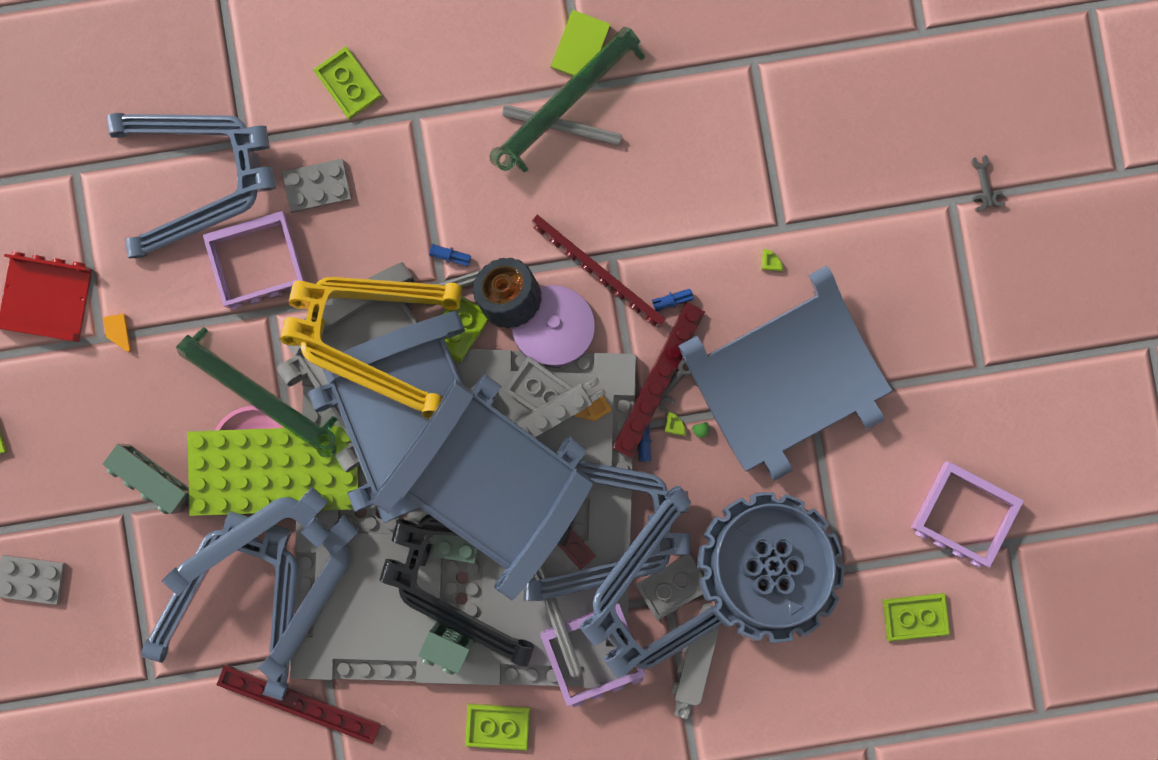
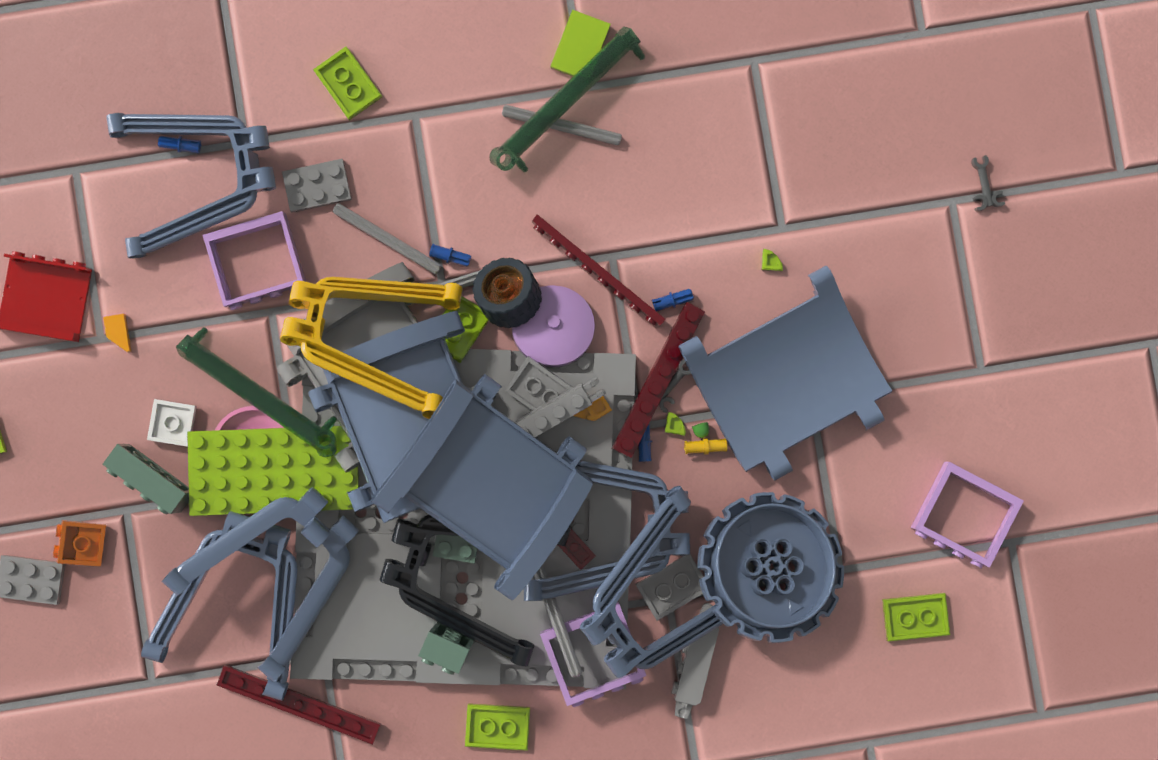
(79, 543): none -> orange plate
(171, 422): none -> white plate
(180, 144): none -> blue axle
(387, 238): none -> light grey axle
(705, 446): none -> yellow pin

